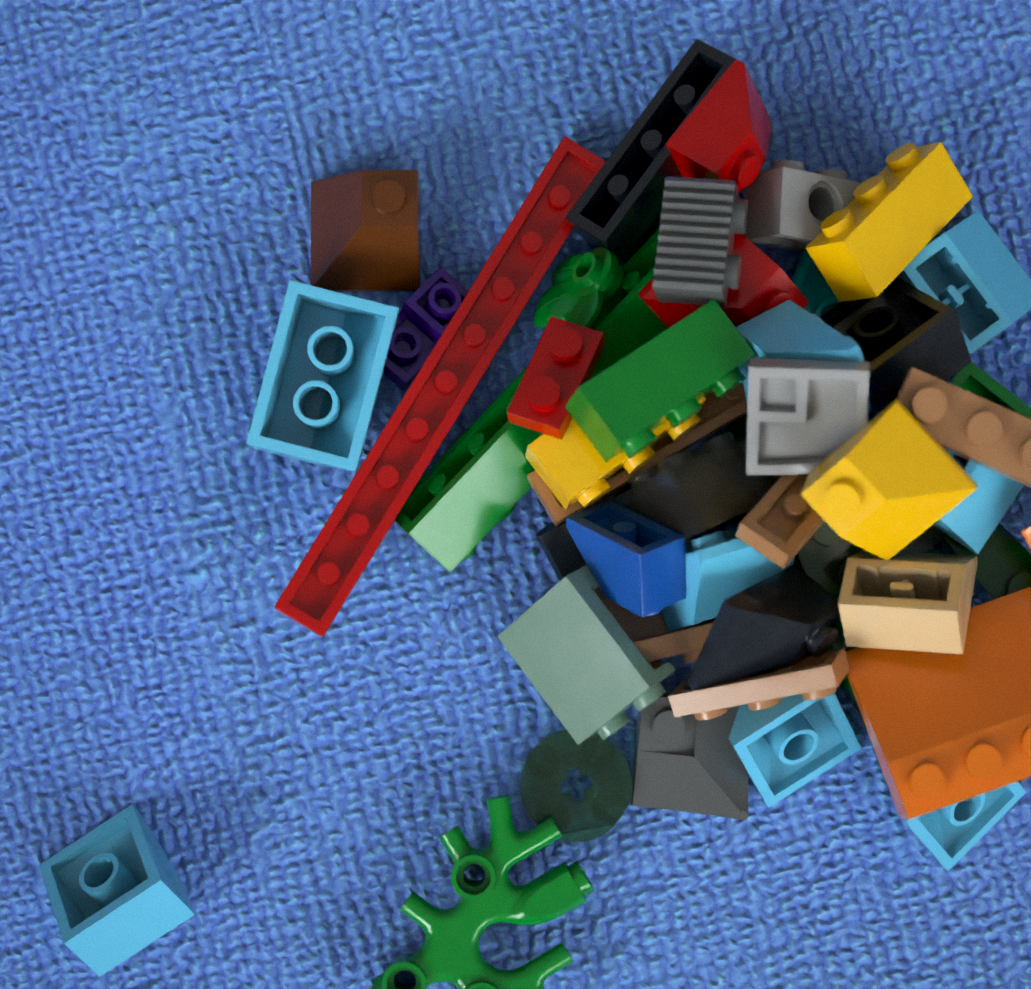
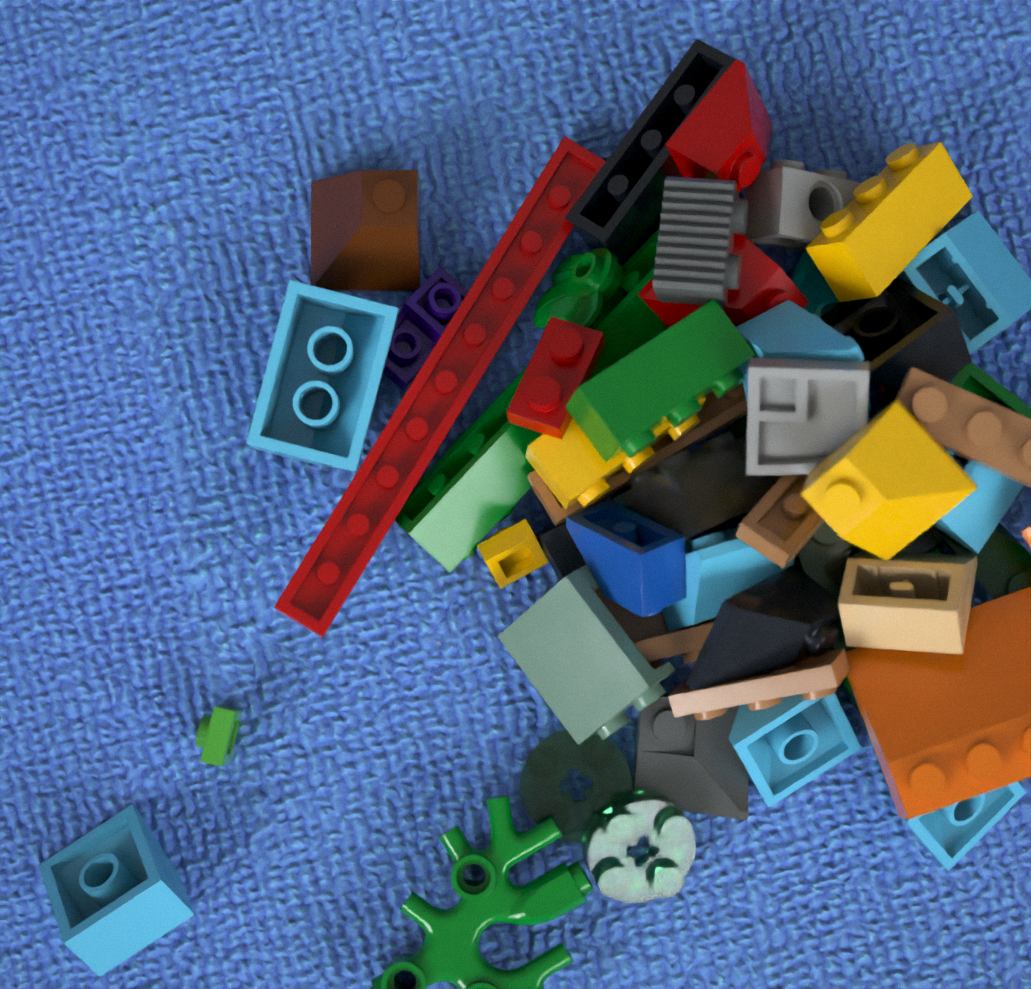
(218, 734): none -> bright green plate
(512, 553): none -> yellow plate
(654, 873): none -> plate

